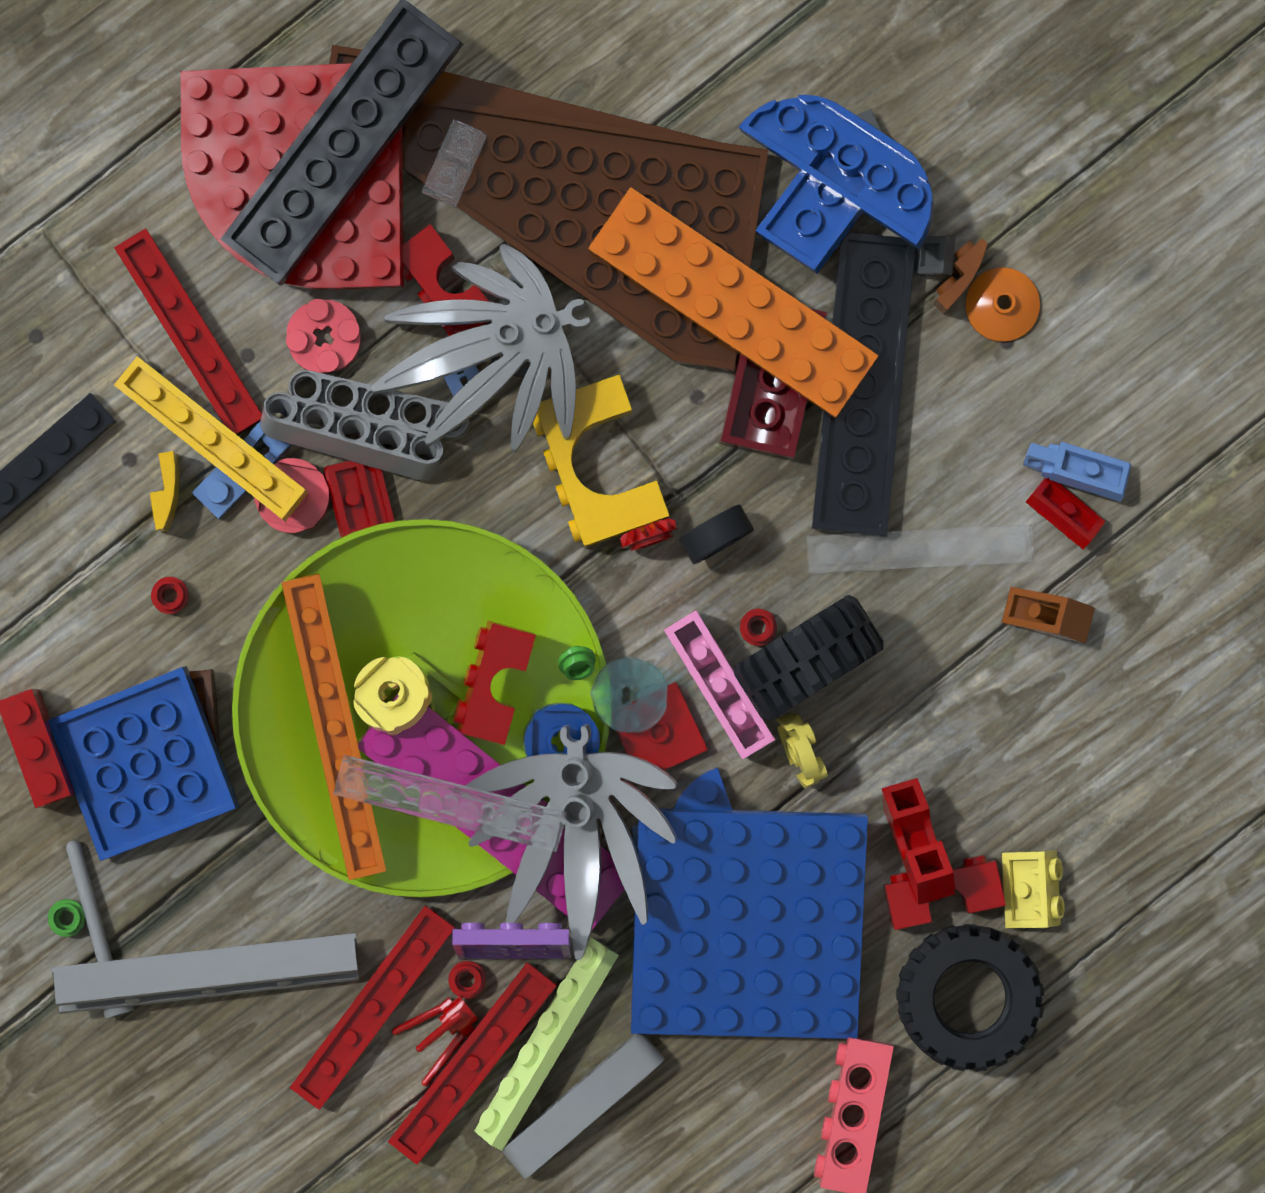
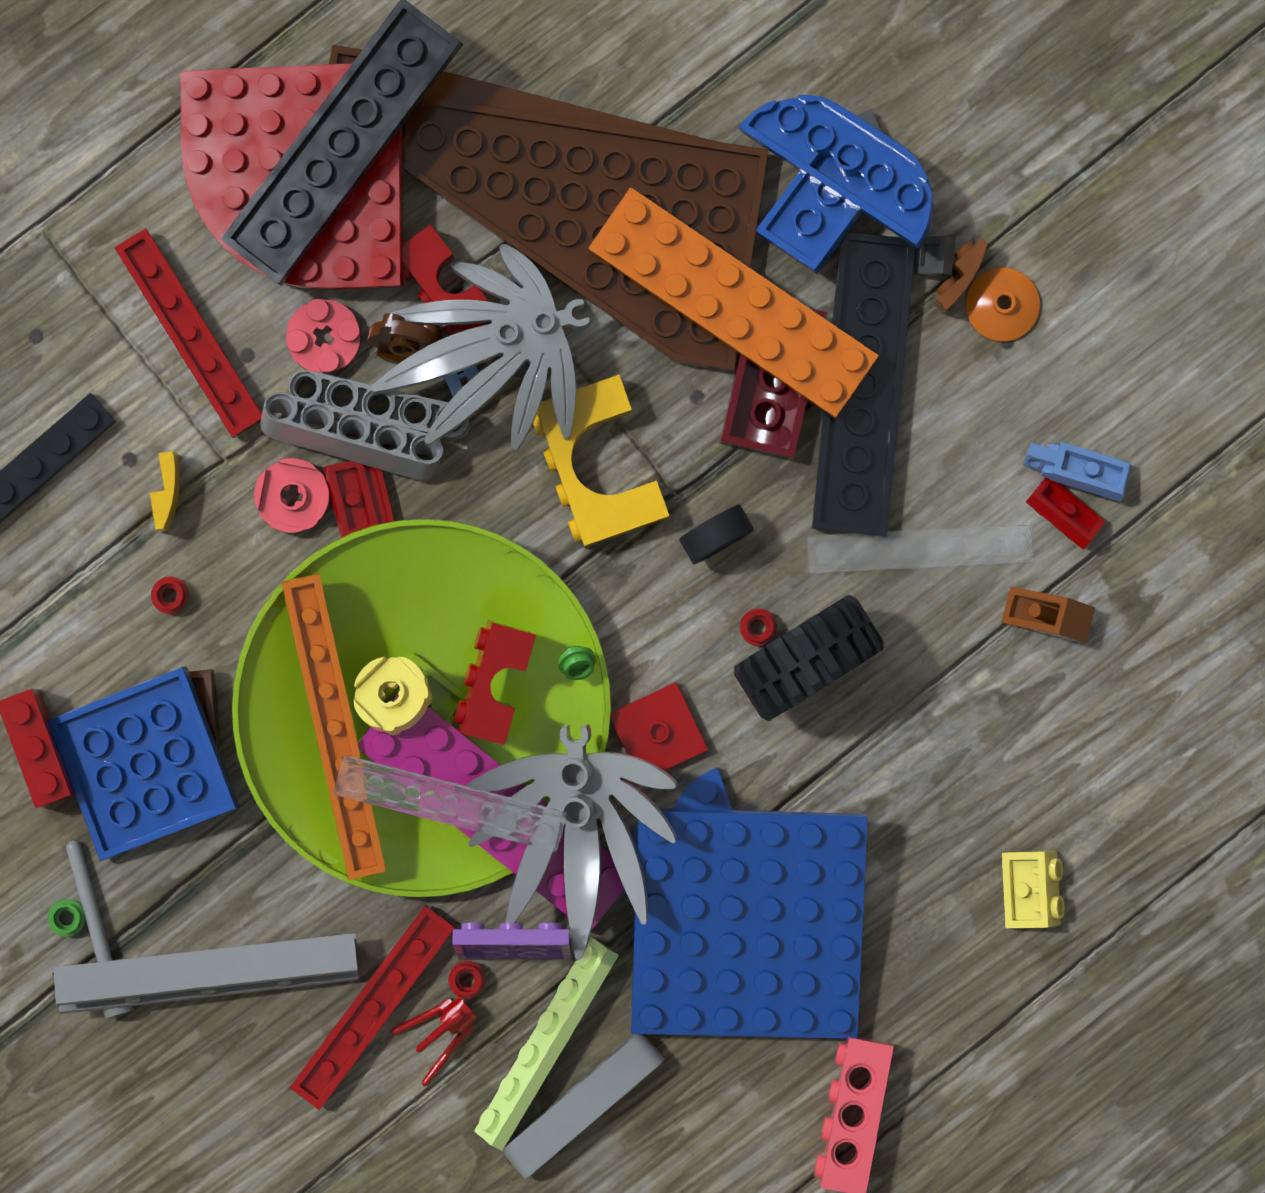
(211, 439): yellow plate -> none
(220, 492): medium blue plate -> none
(399, 338): none -> reddish brown plate
(454, 163): clear slope -> none
(472, 1063): red plate -> none
(549, 720): blue plate -> none
(628, 716): clear light blue plate -> none
(649, 534): red gear -> none
(718, 684): bright pink brick -> none
(797, 742): light yellow plate -> none
(916, 842): red arch -> none
(975, 881): red arch -> none
(1021, 1006): black tyre -> none

